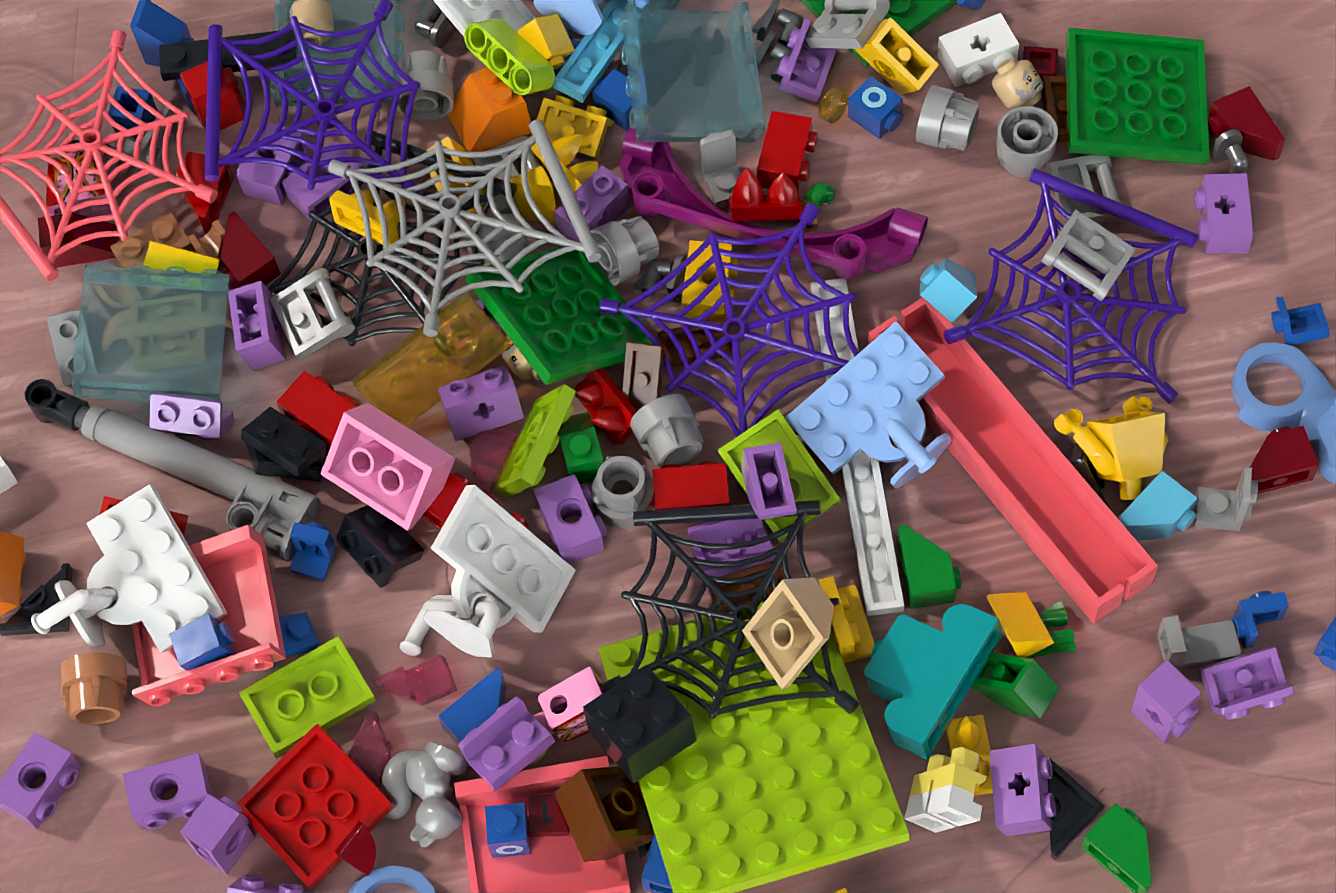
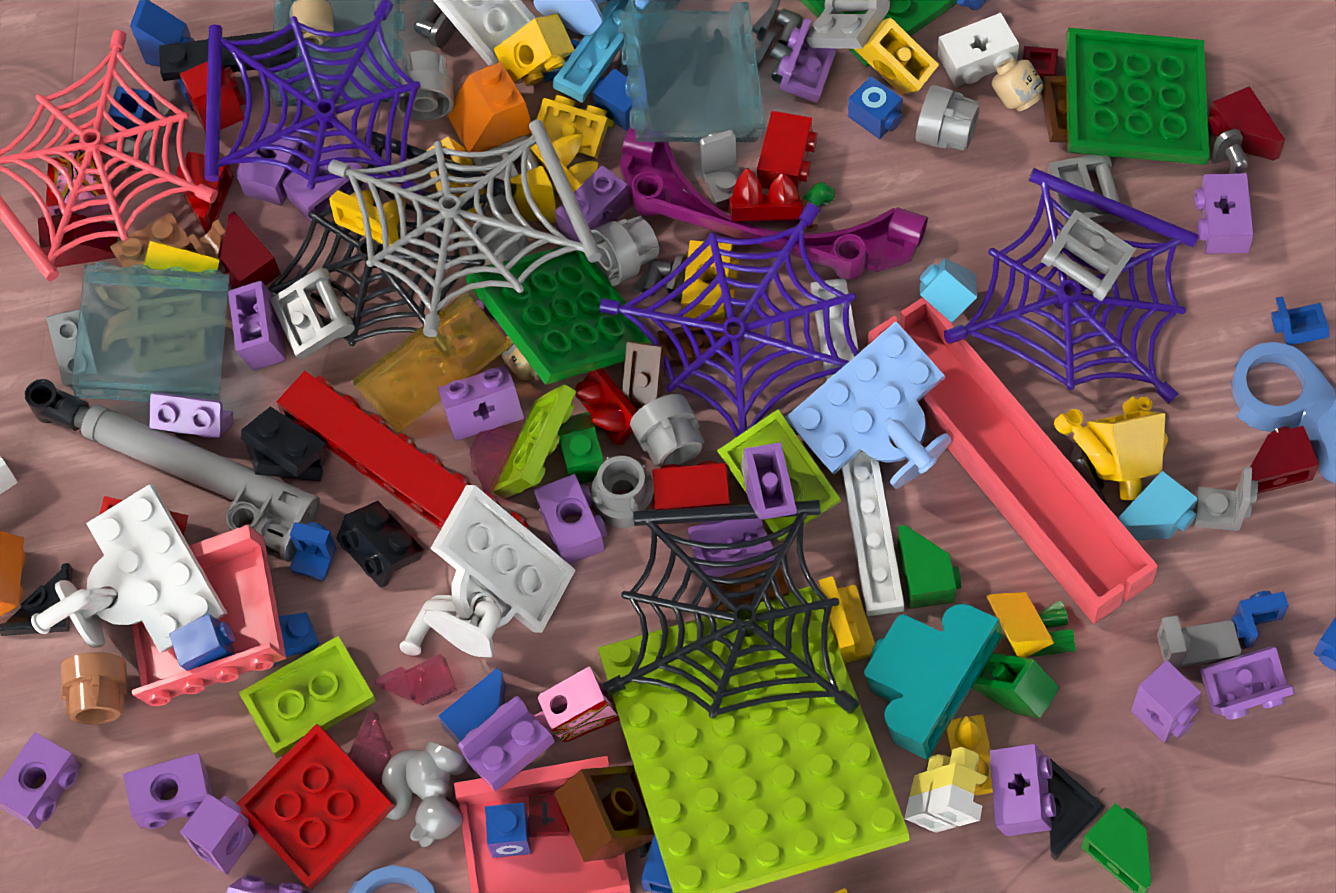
(358, 849): dark red tile -> none
(386, 465): bright pink slope -> none
(509, 56): lime beam -> none
(640, 723): black brick -> none
(790, 628): tan slope -> none
(833, 105): clear yellow tile -> none
(1026, 140): light grey piece -> none

